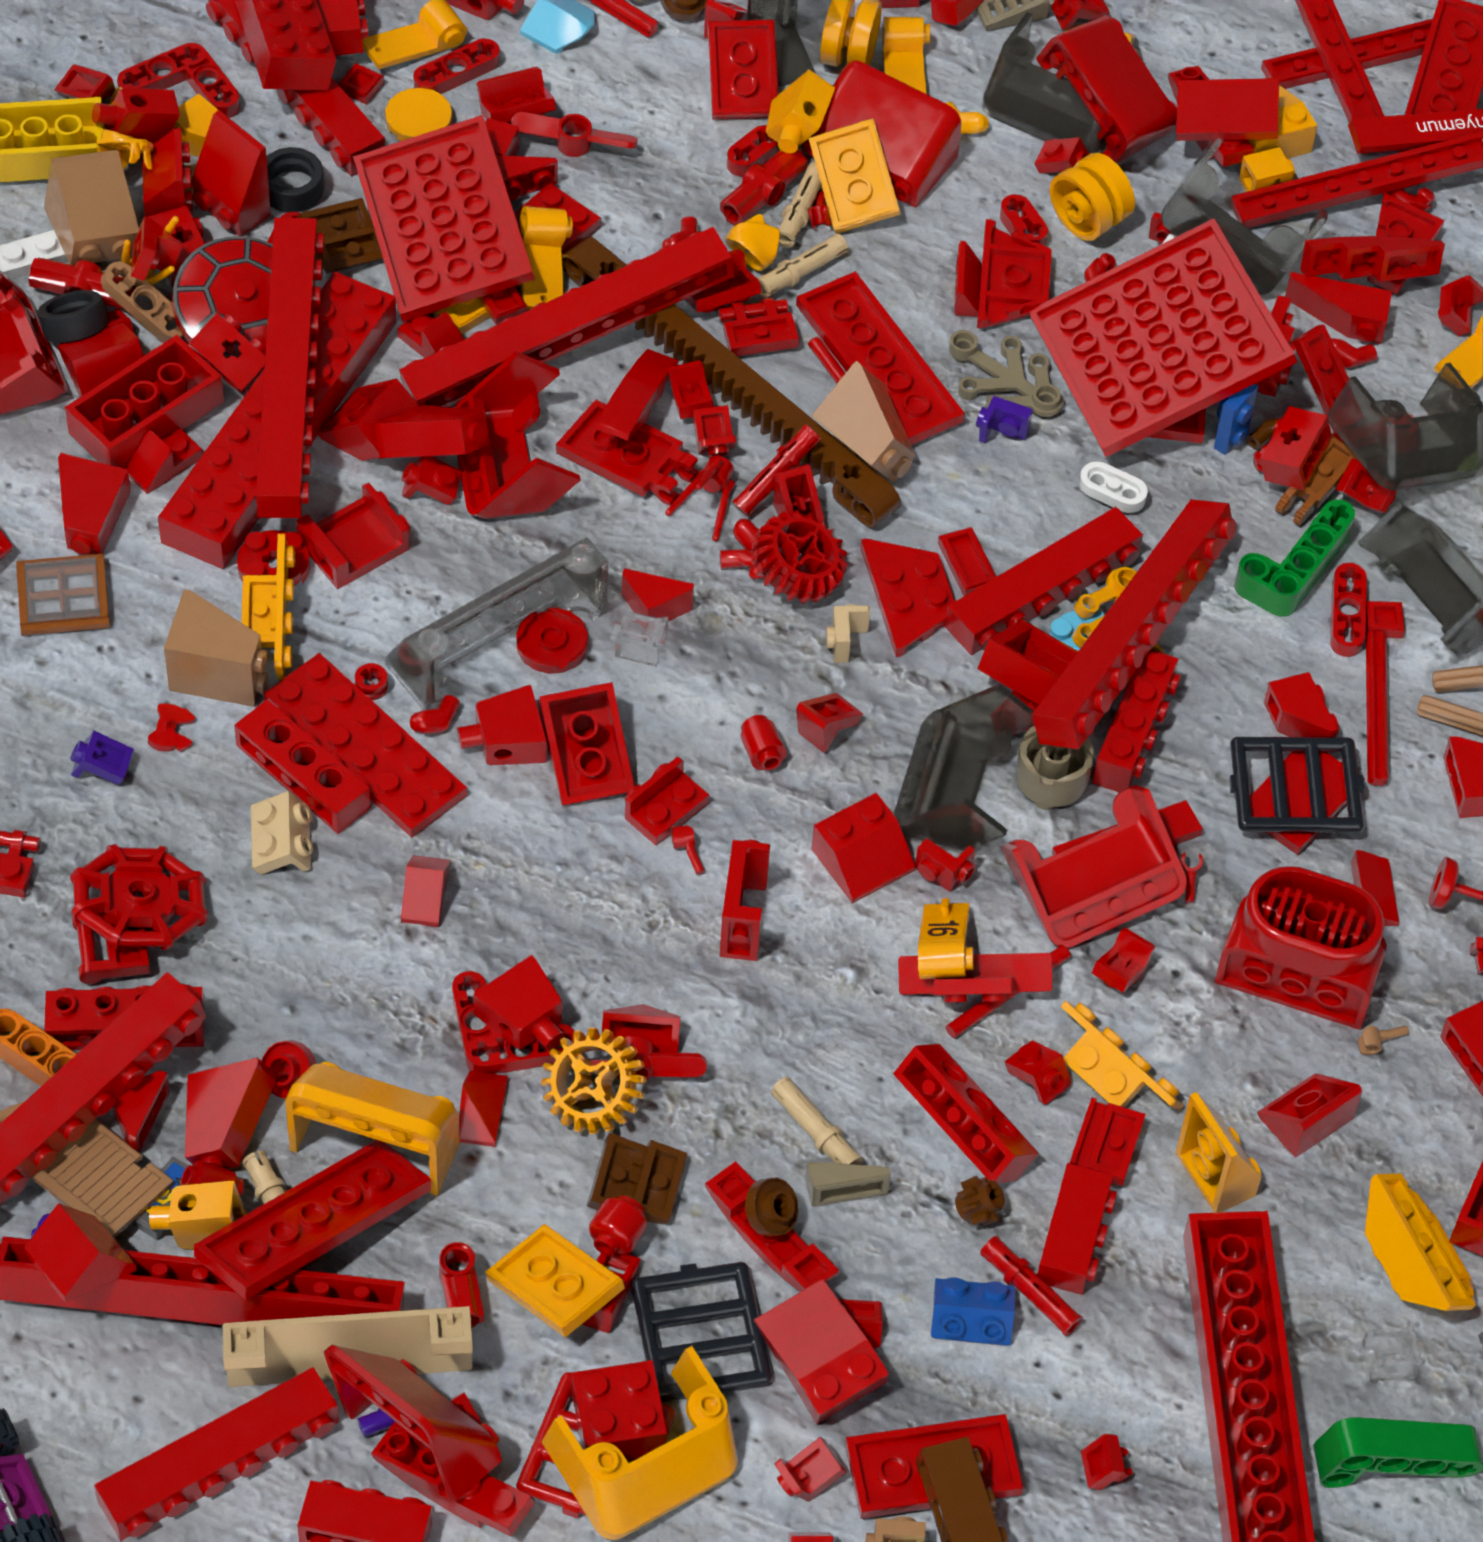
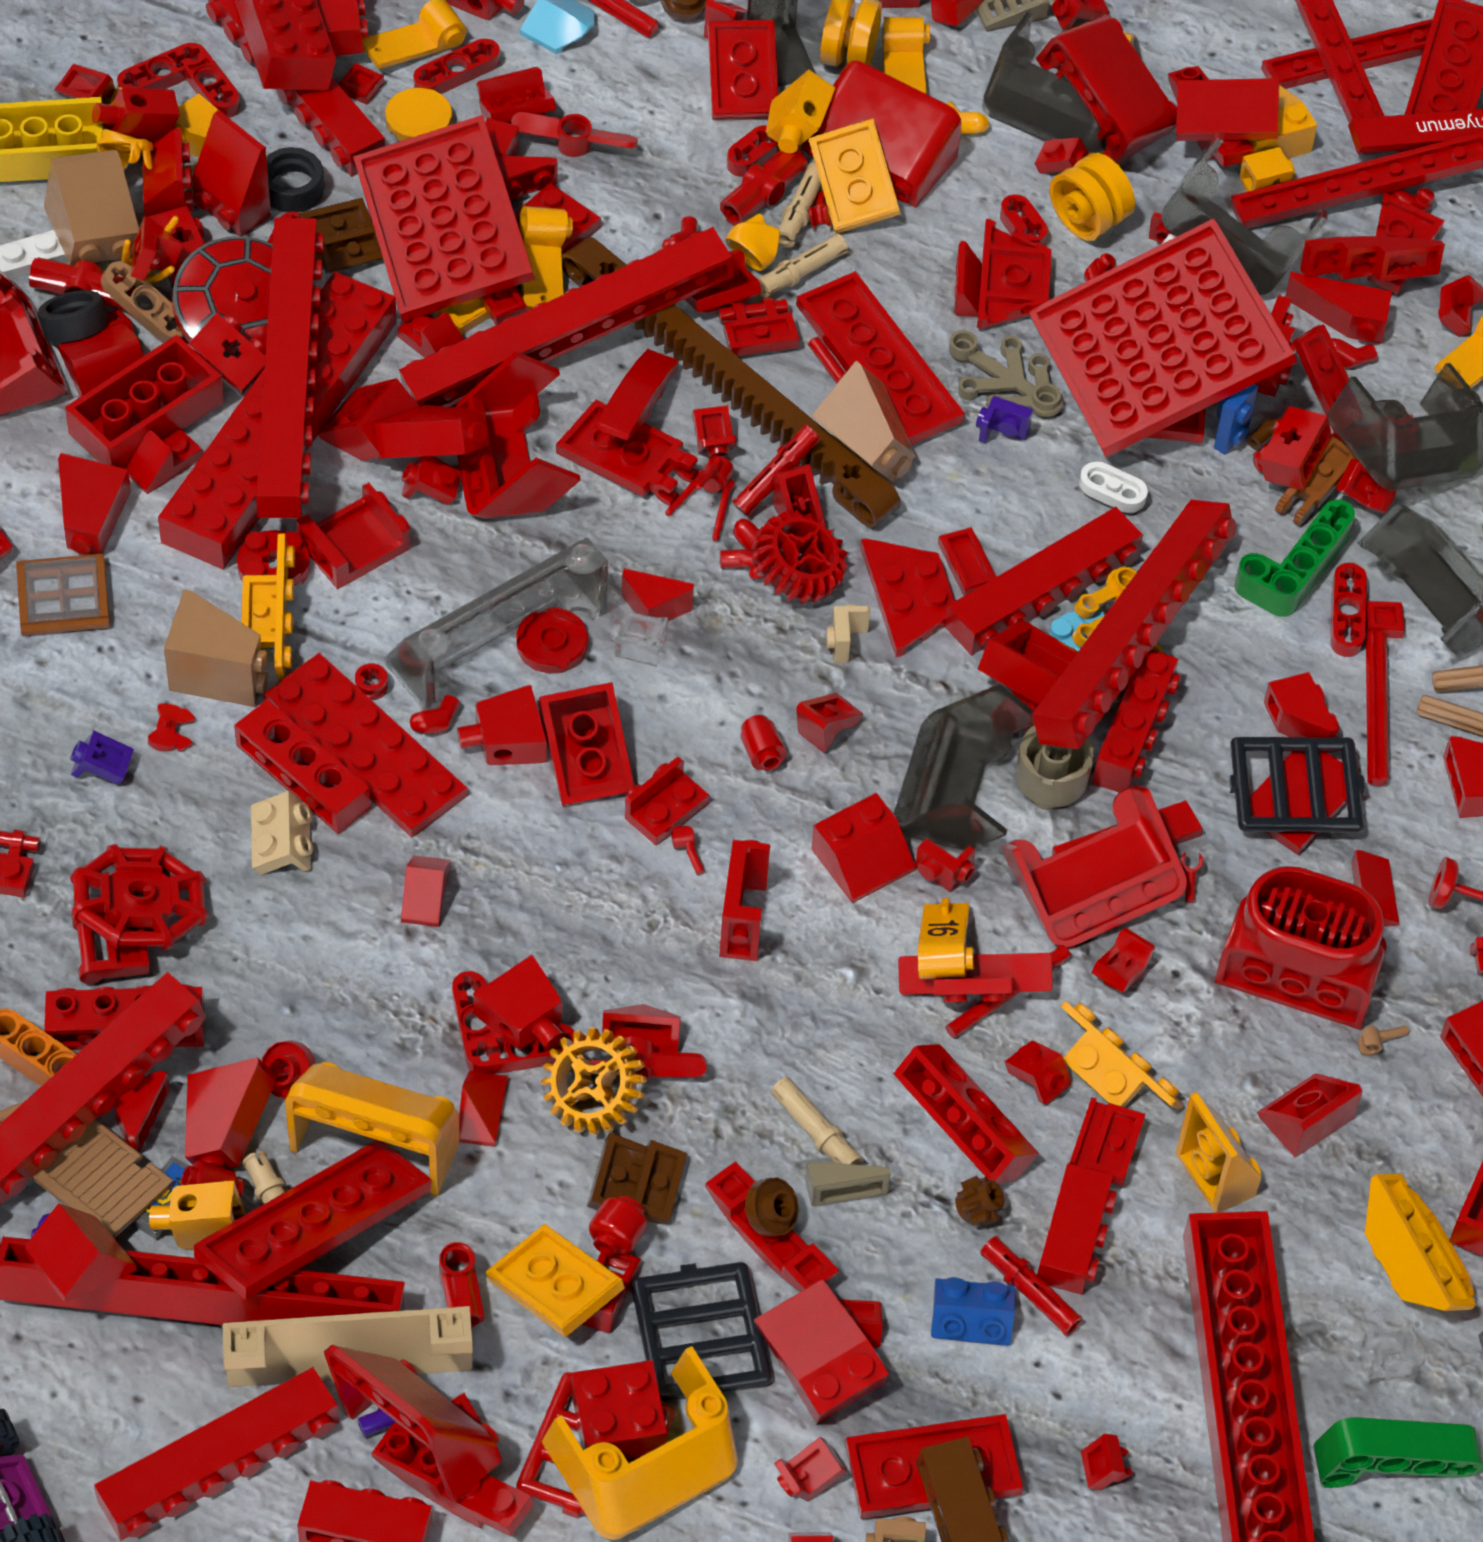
(689, 388): red bracket -> none

